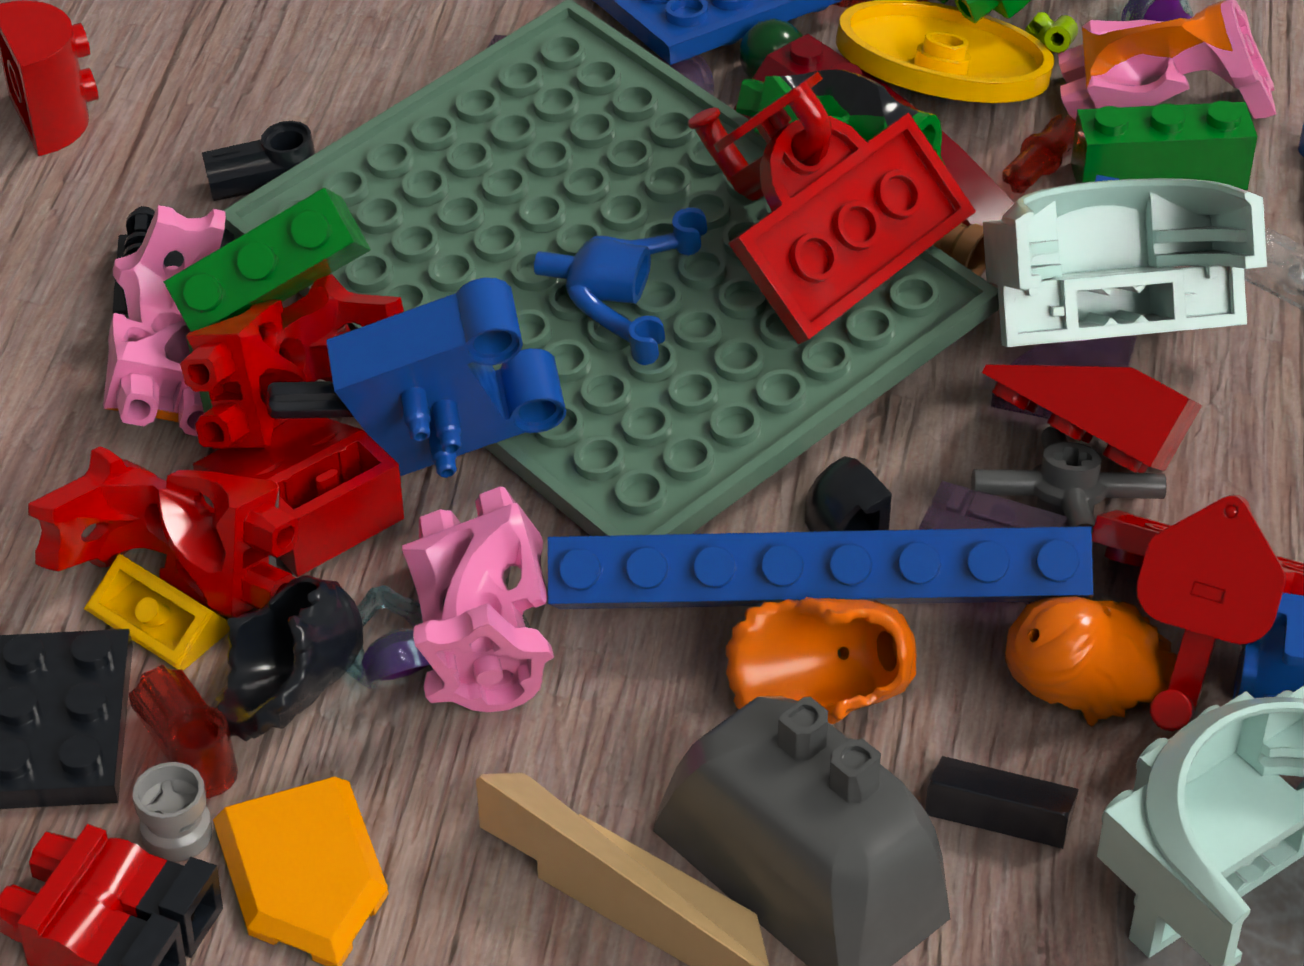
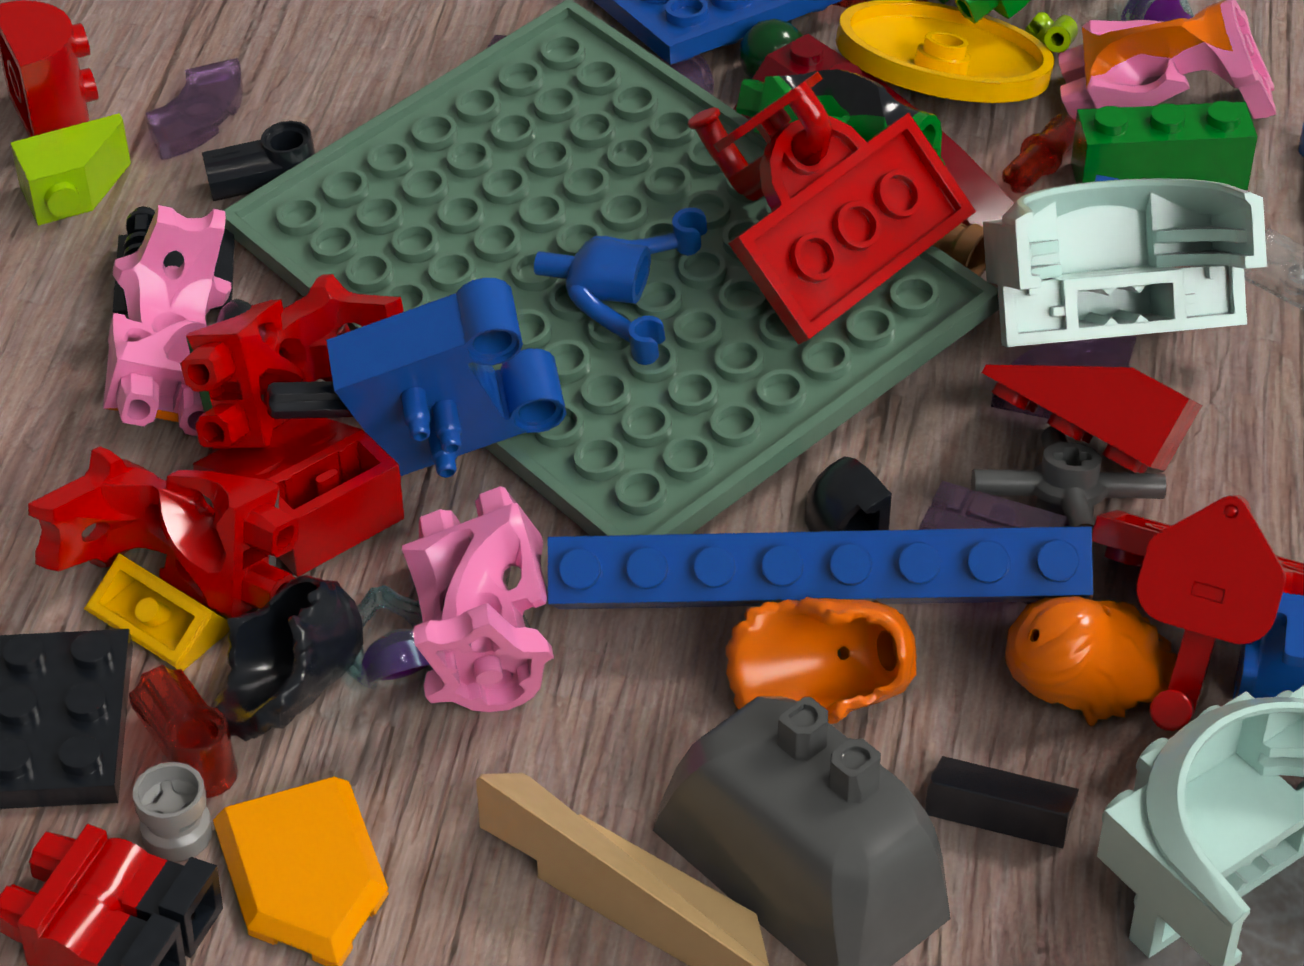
(71, 167): none -> lime slope
(194, 115): none -> clear purple tile
(269, 261): green brick -> none

